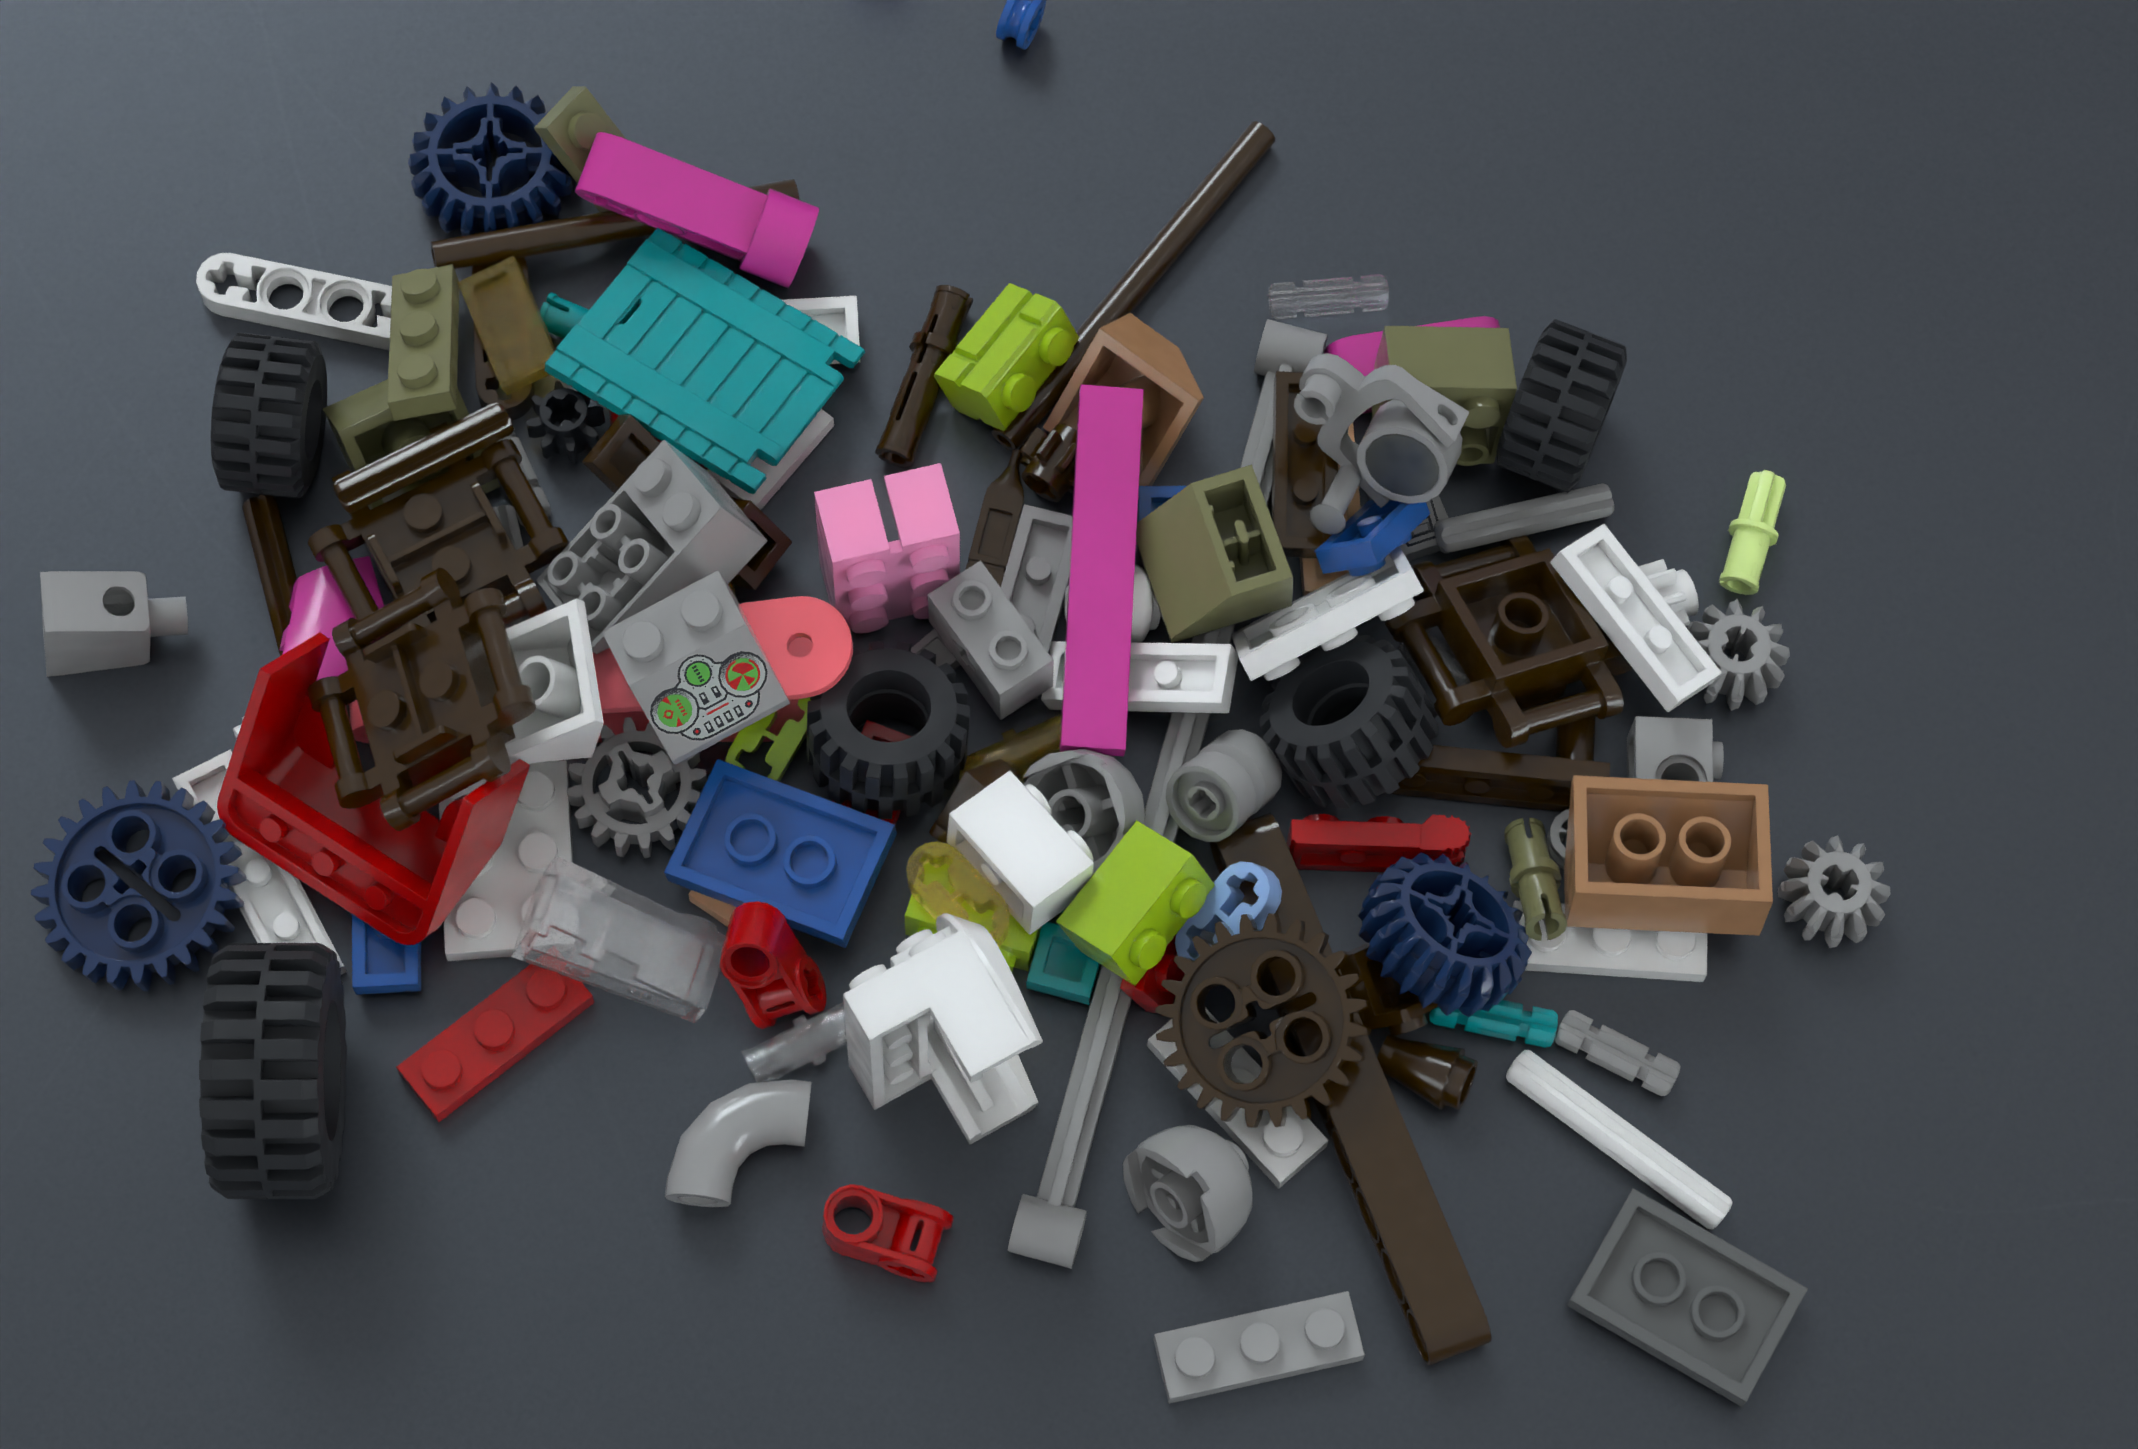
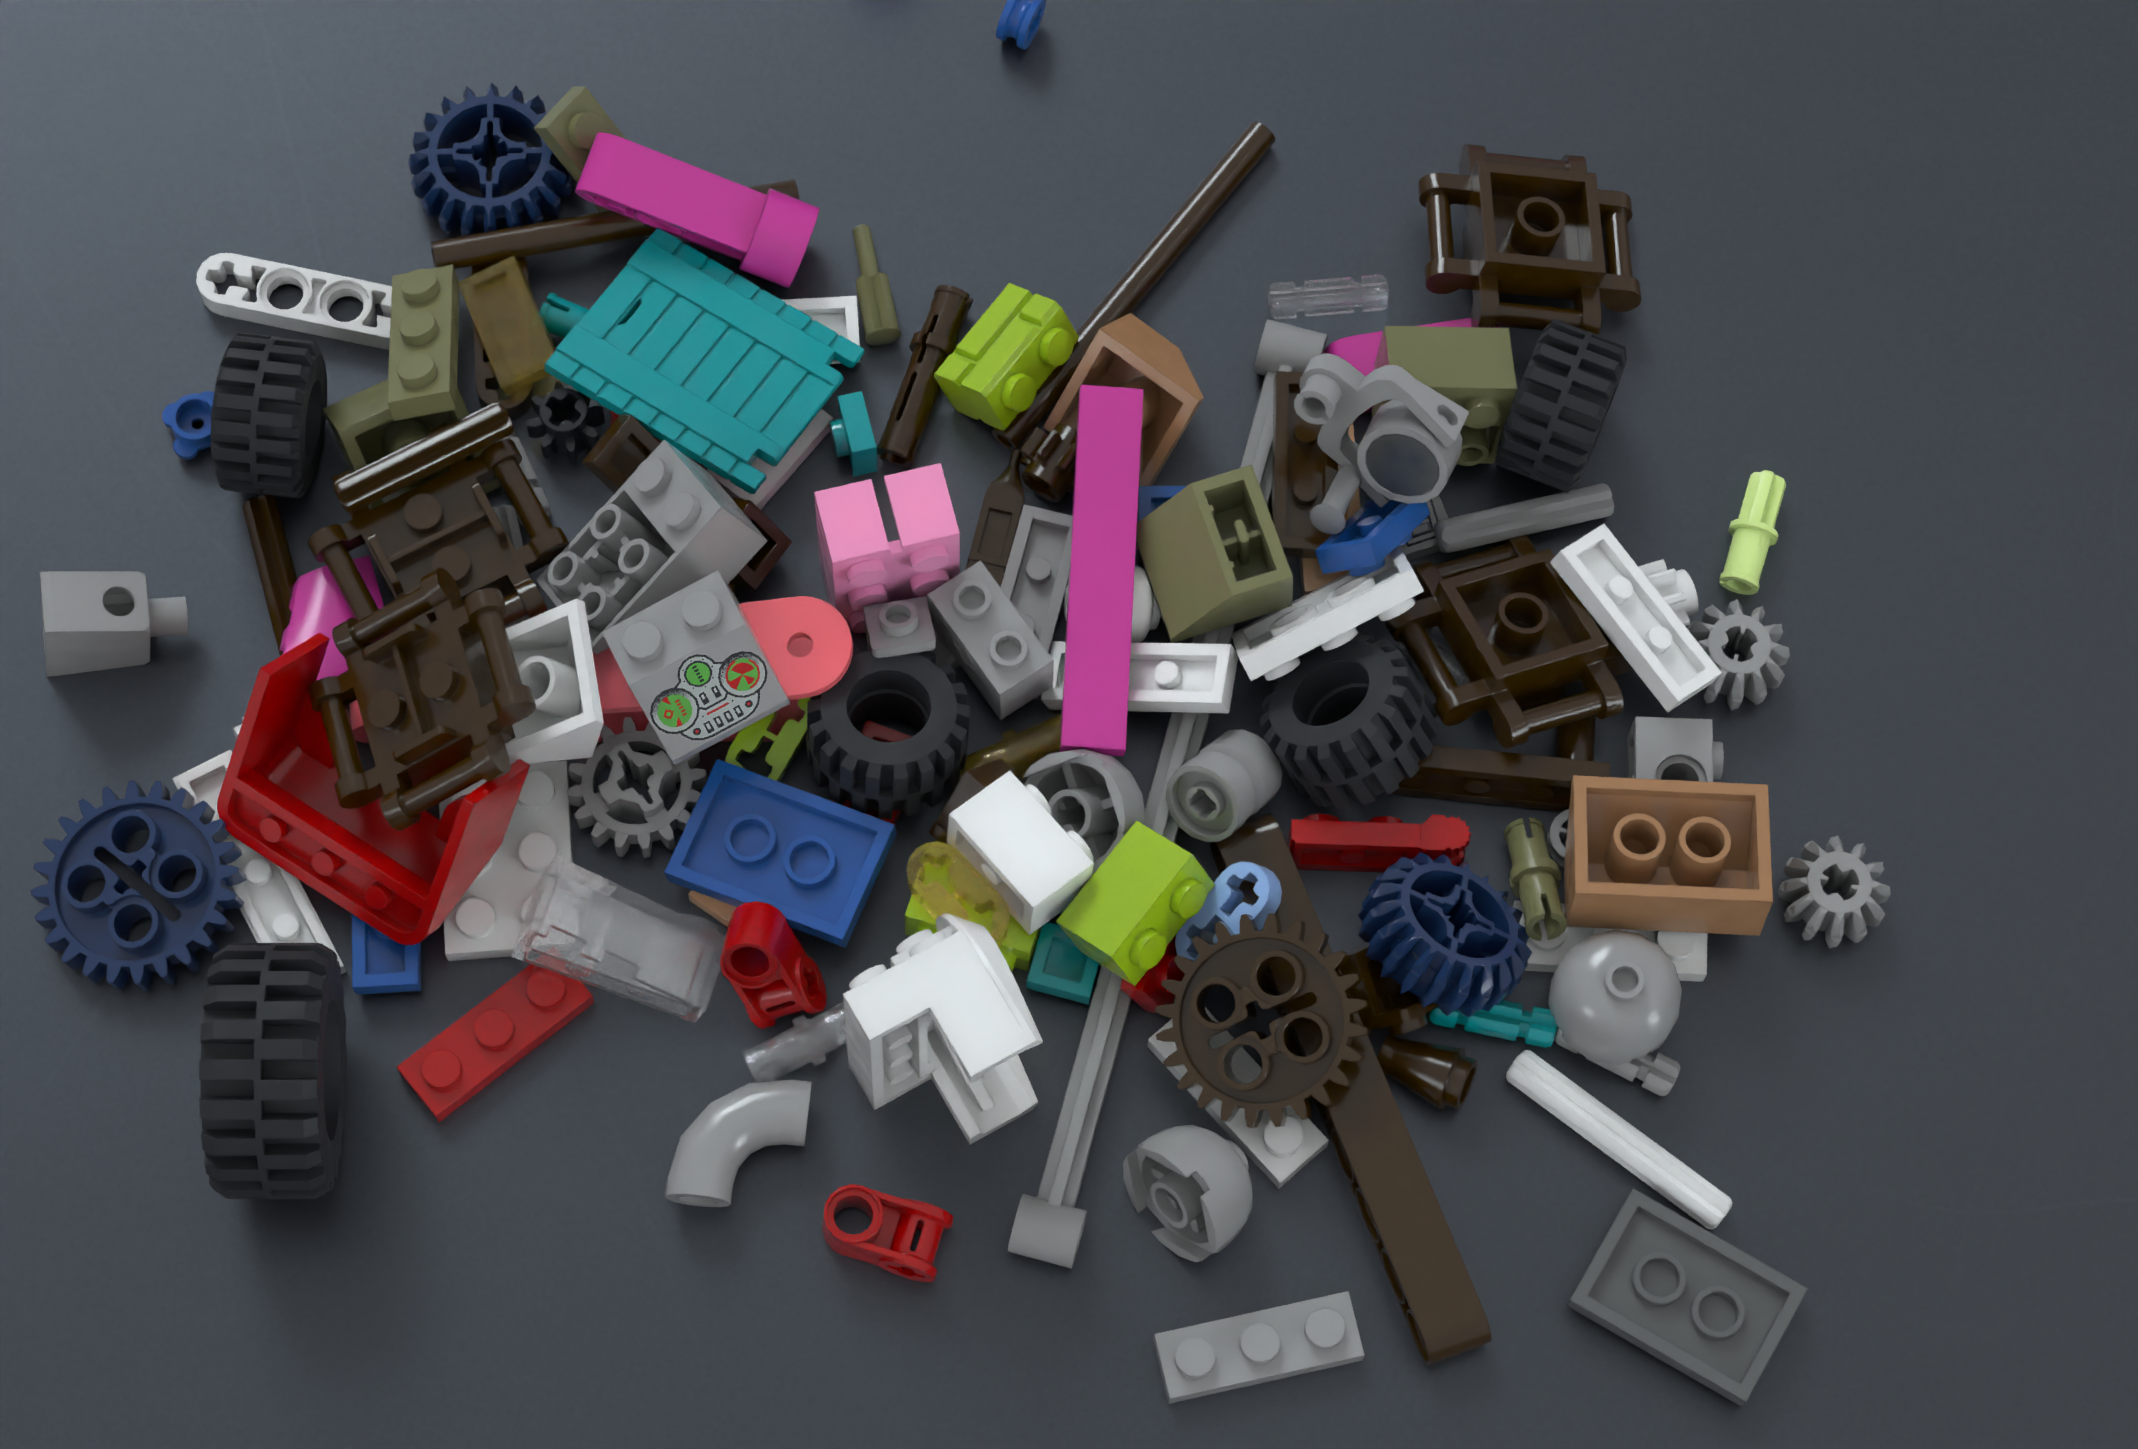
(181, 417): none -> blue plate
(854, 435): none -> teal plate
(874, 293): none -> olive axle
(899, 627): none -> light grey bracket
(1530, 234): none -> dark brown brick
(1615, 996): none -> light grey cylinder

